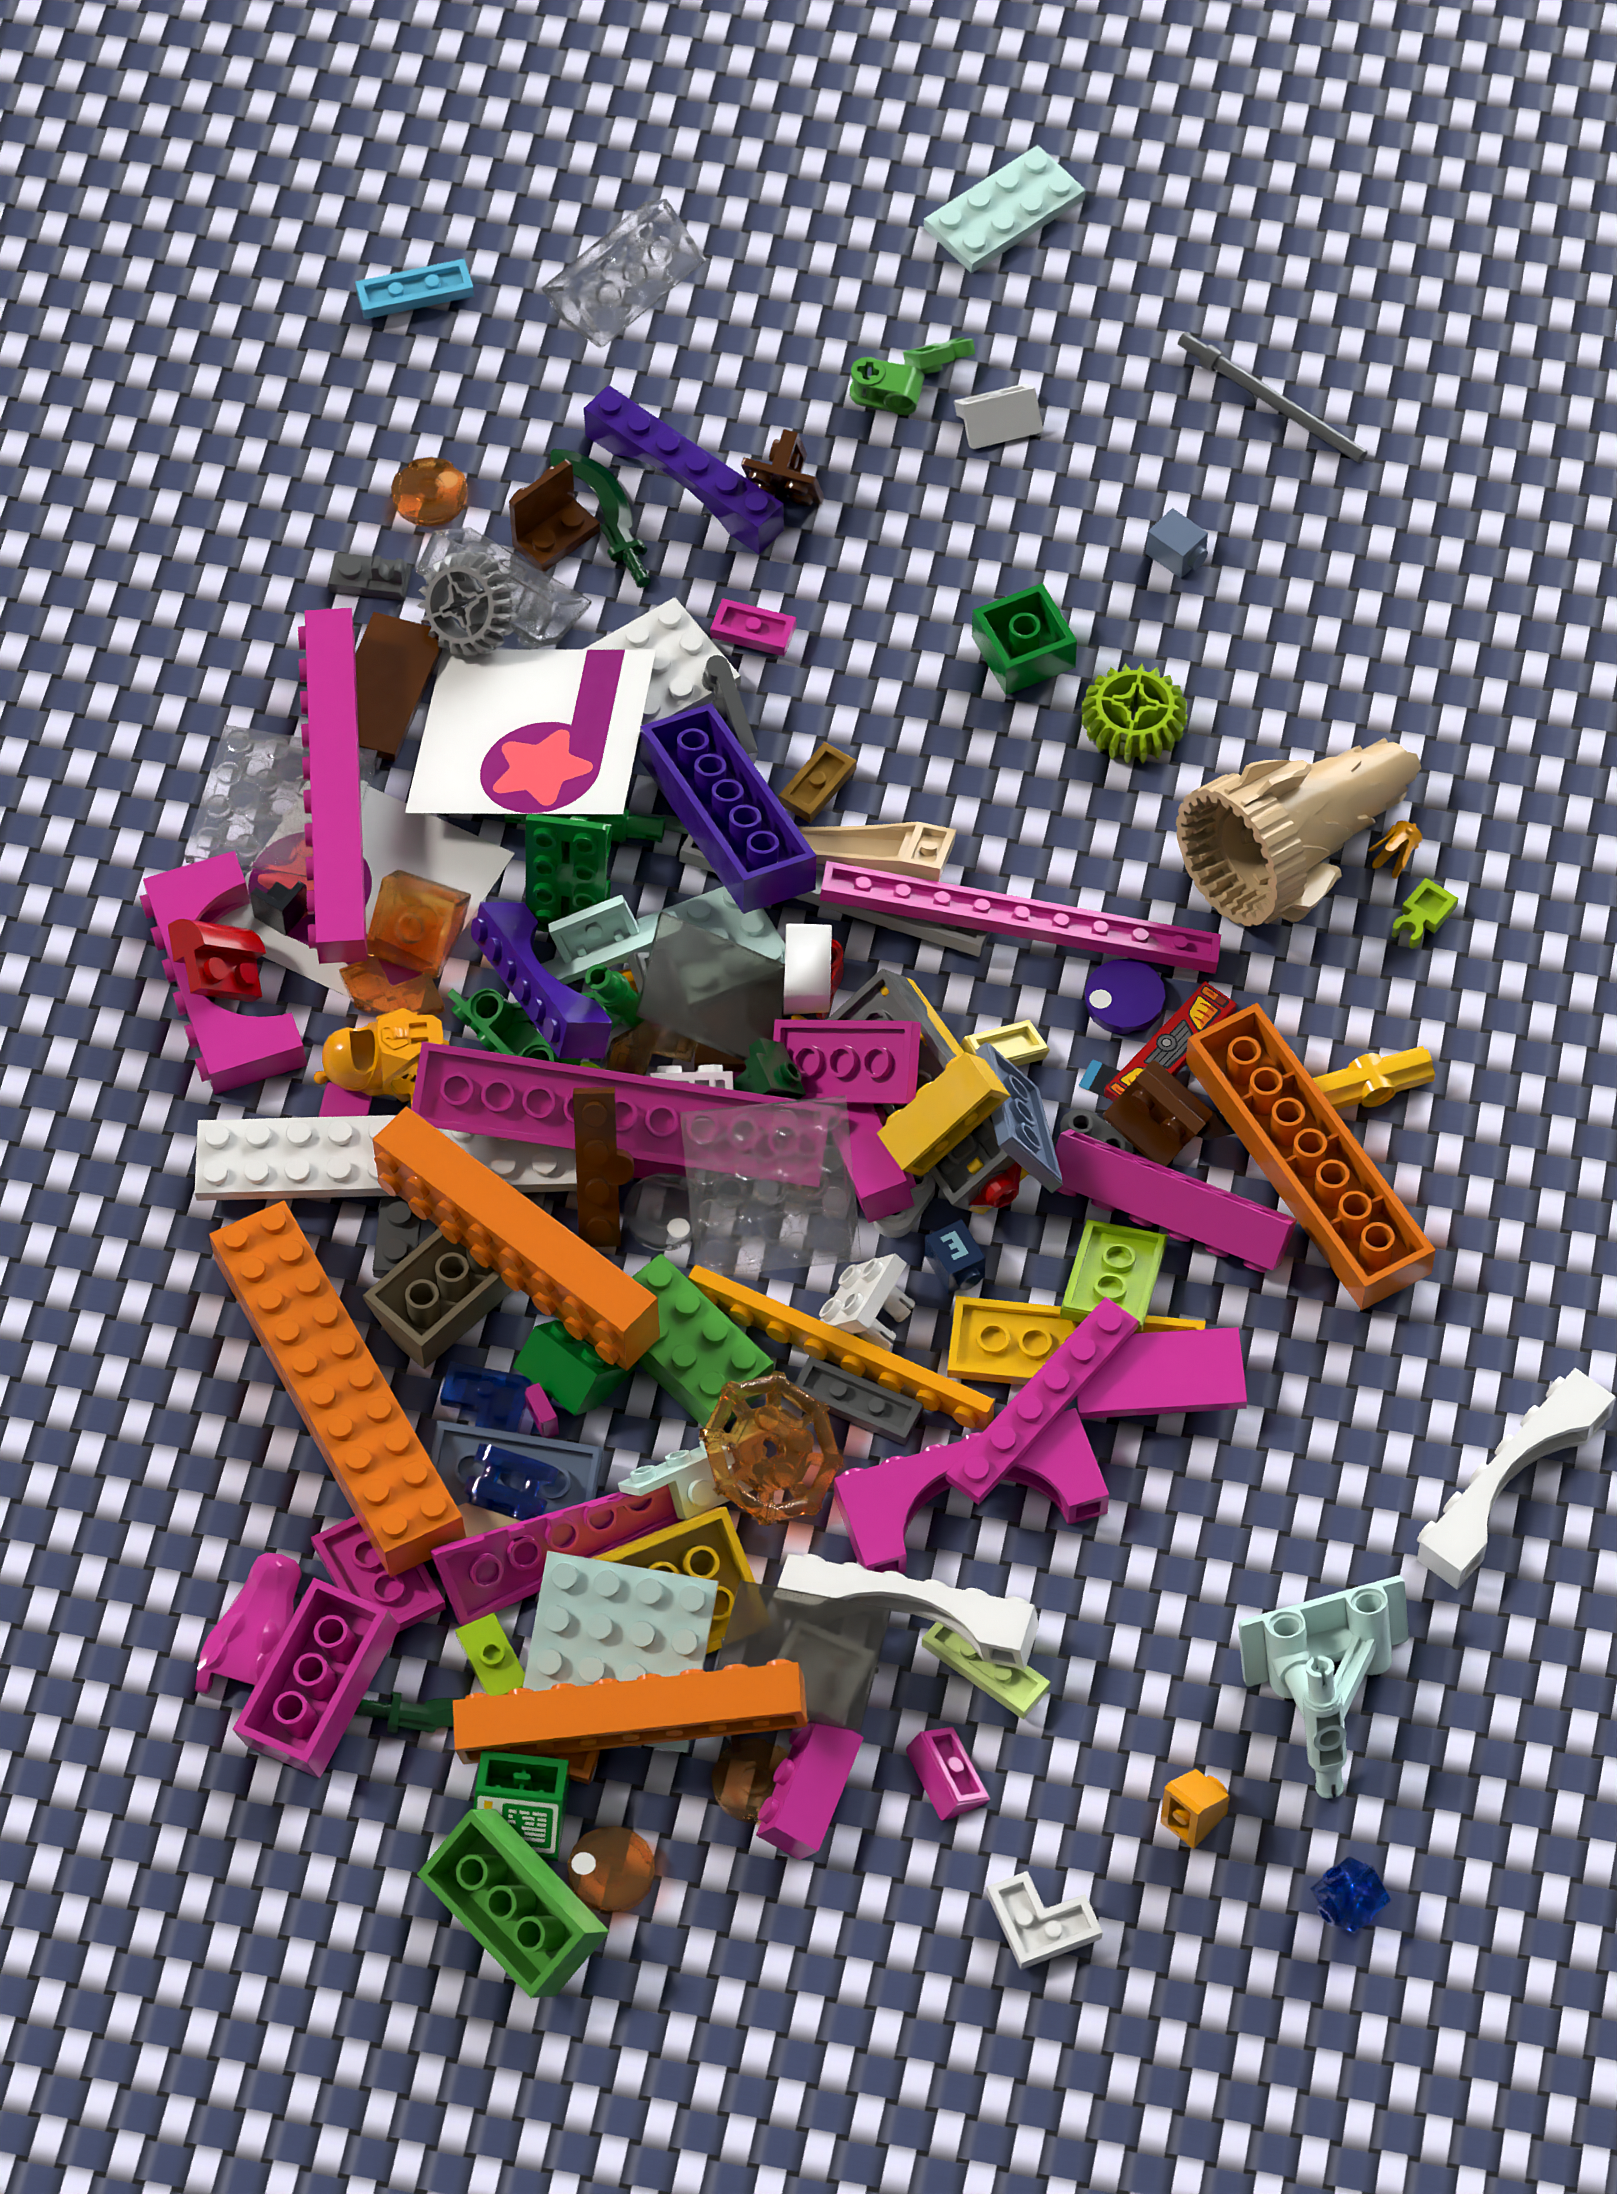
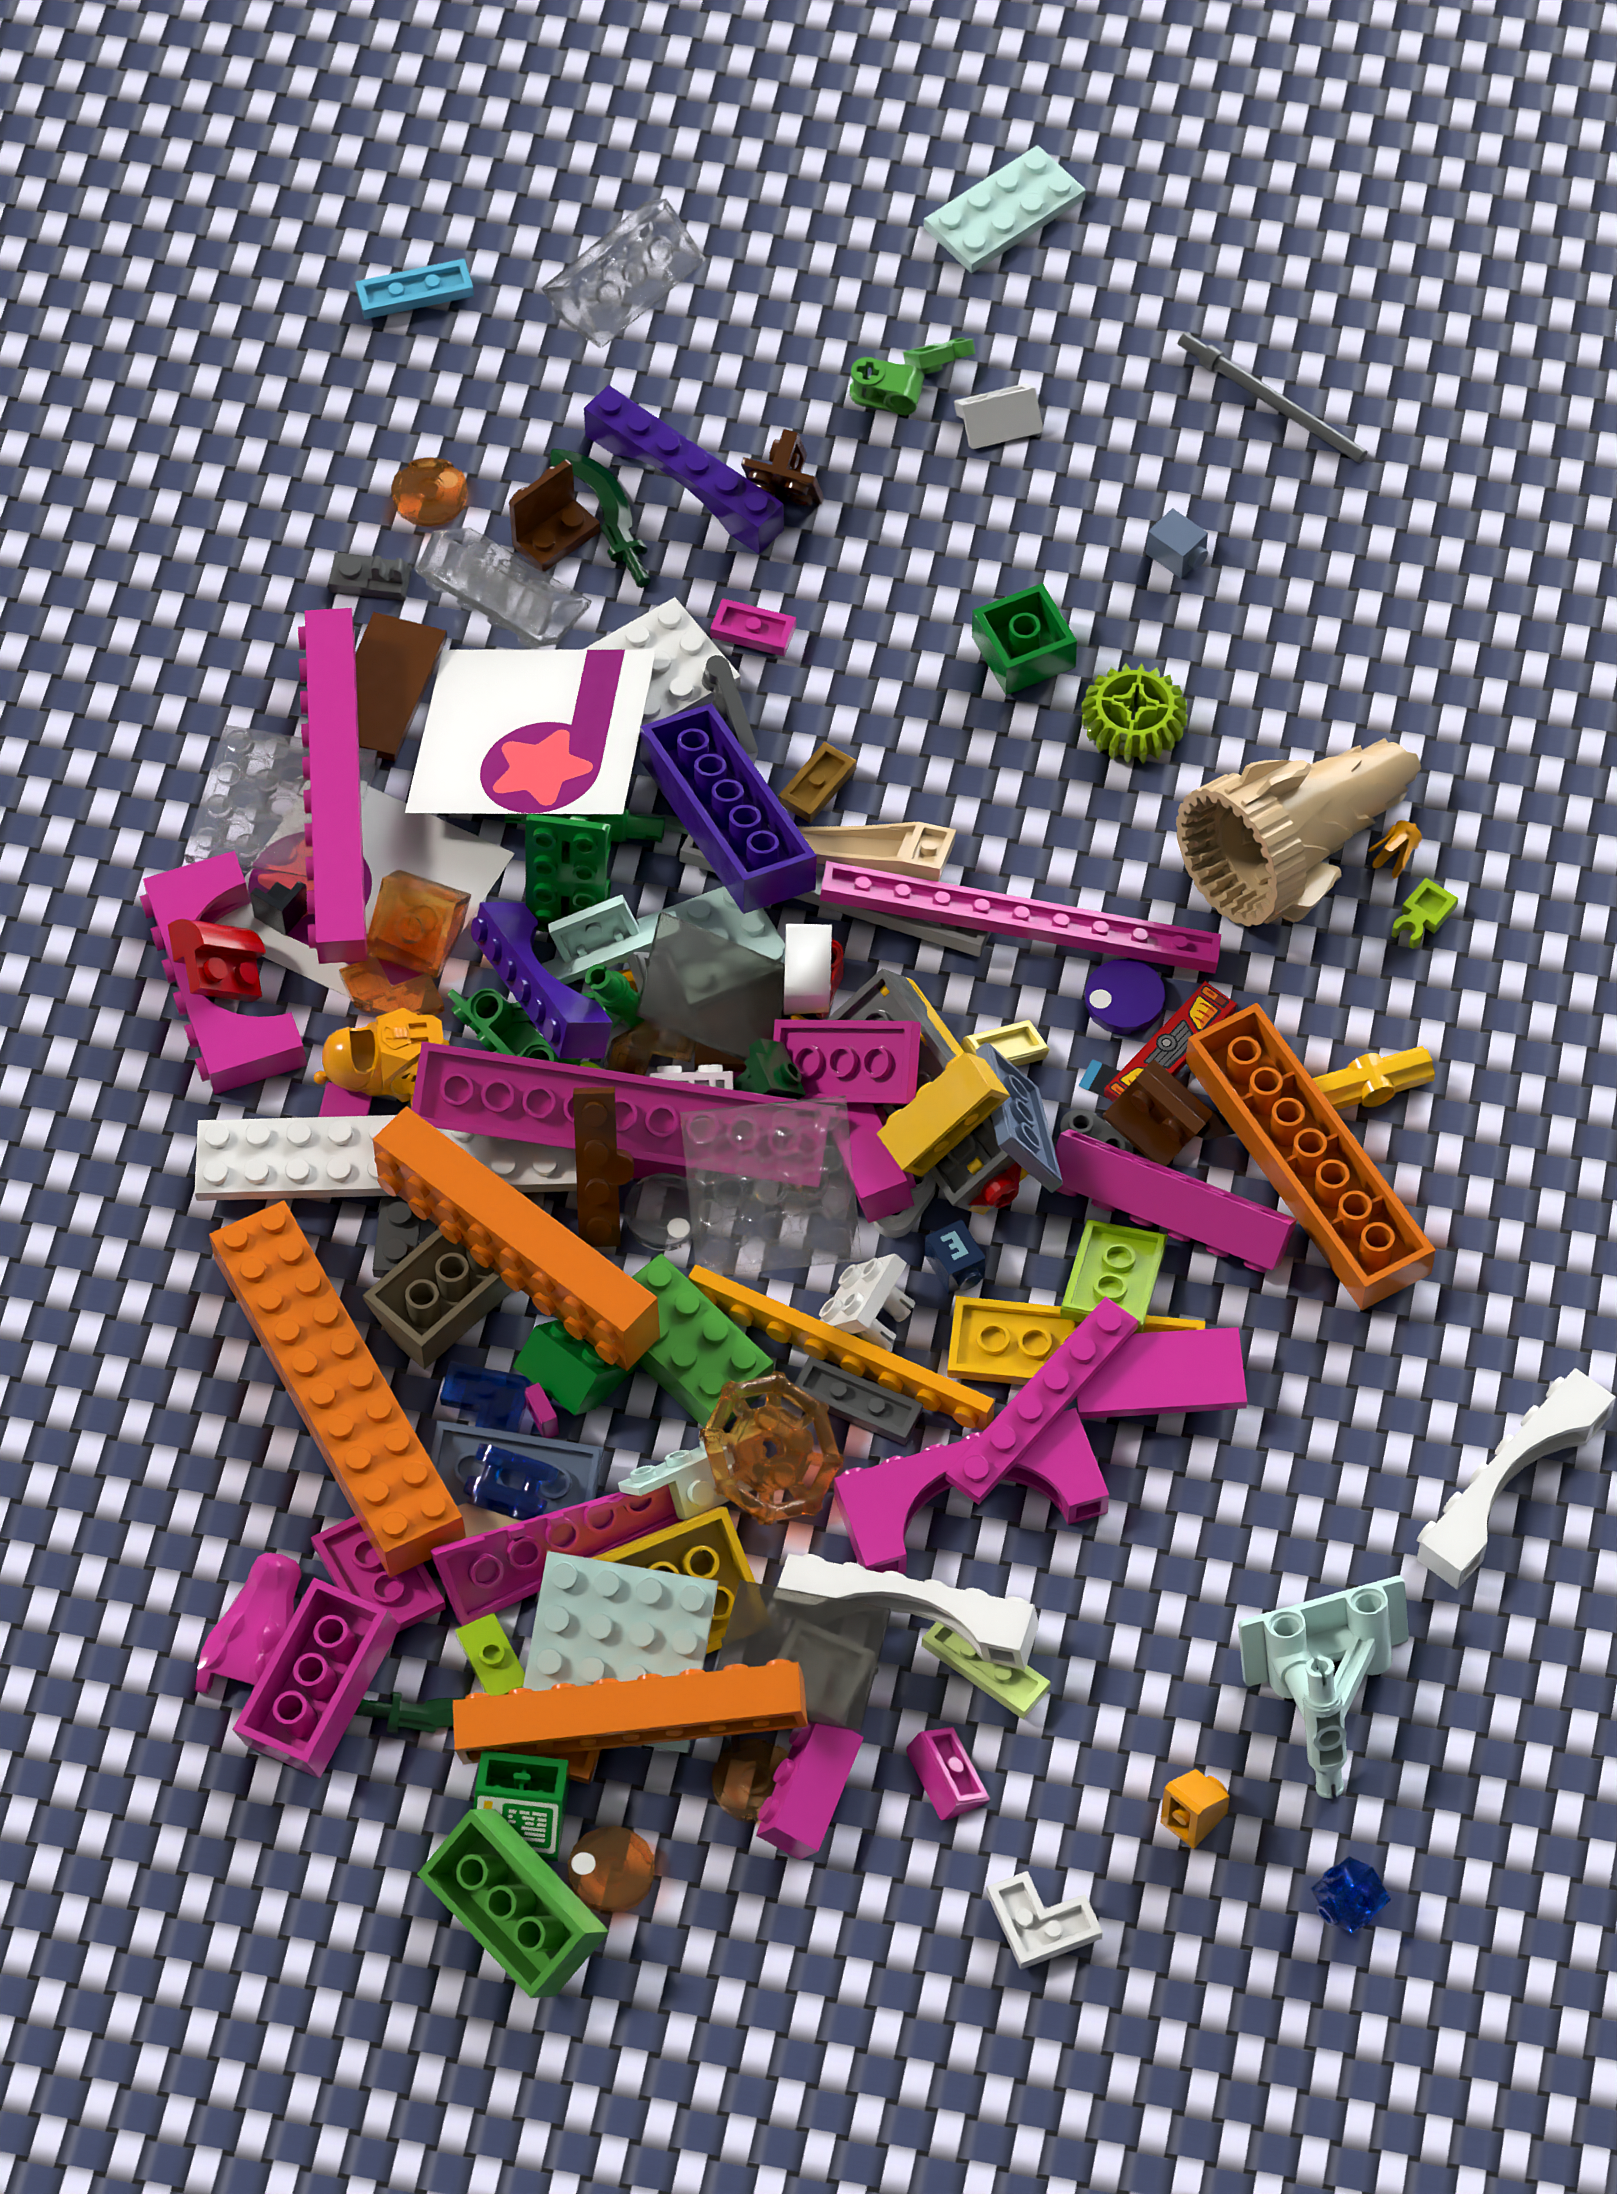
(484, 618): light grey gear -> none

